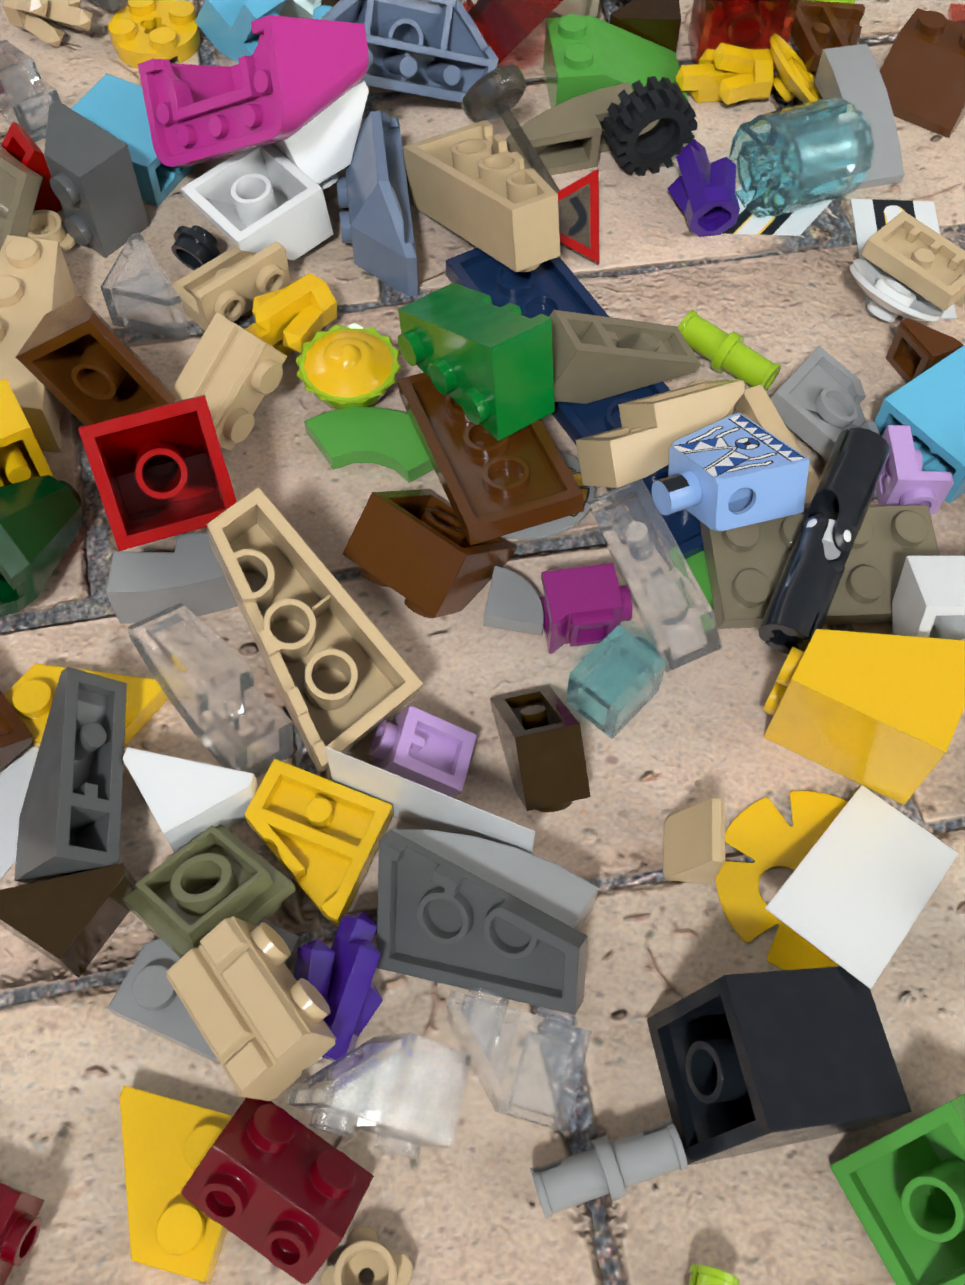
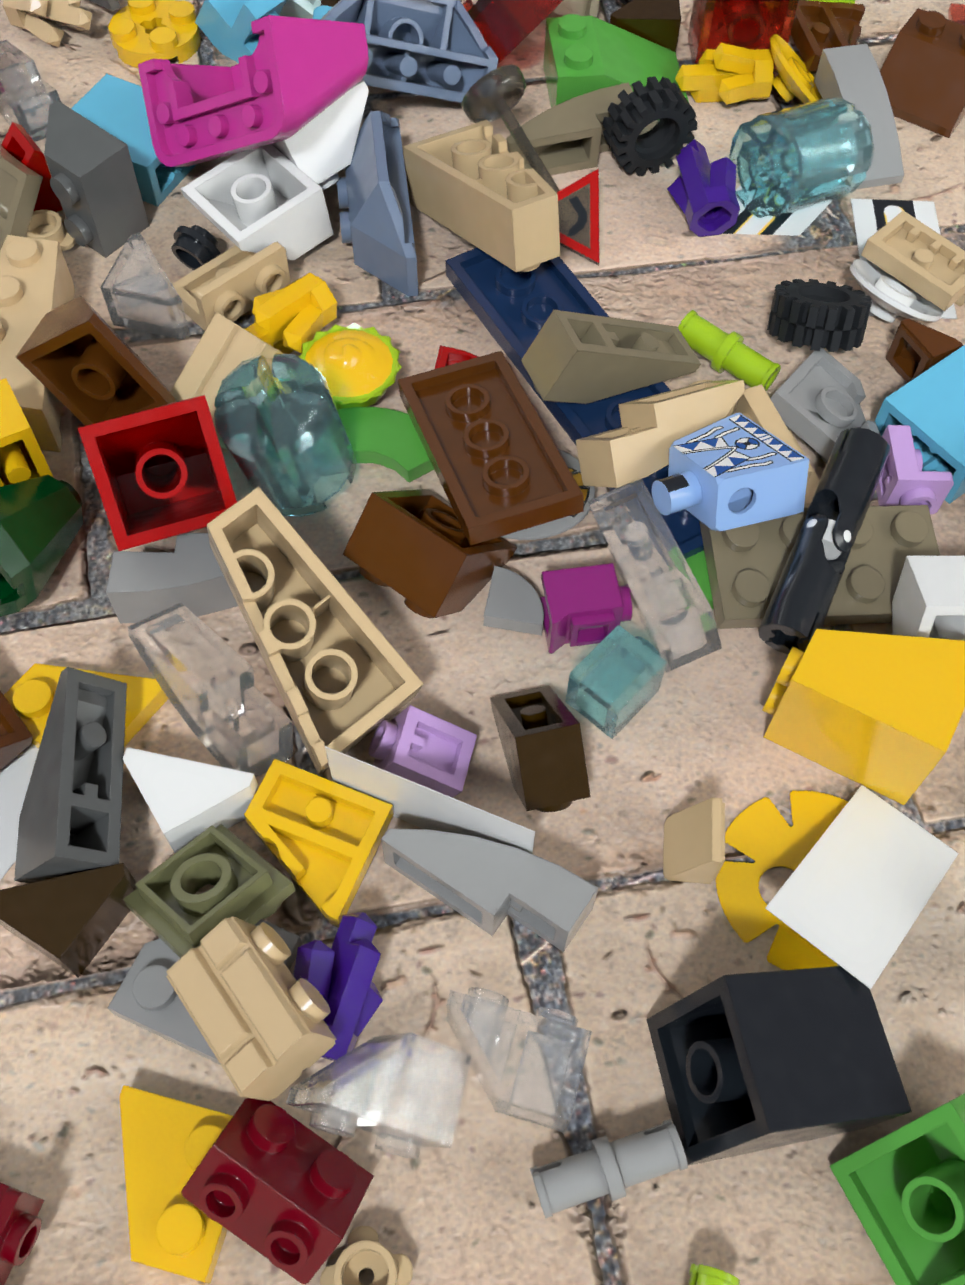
(285, 432): none -> clear light blue cylinder
(470, 934): dark grey wing -> none
(482, 356): green wedge -> none
(819, 315): none -> black tyre

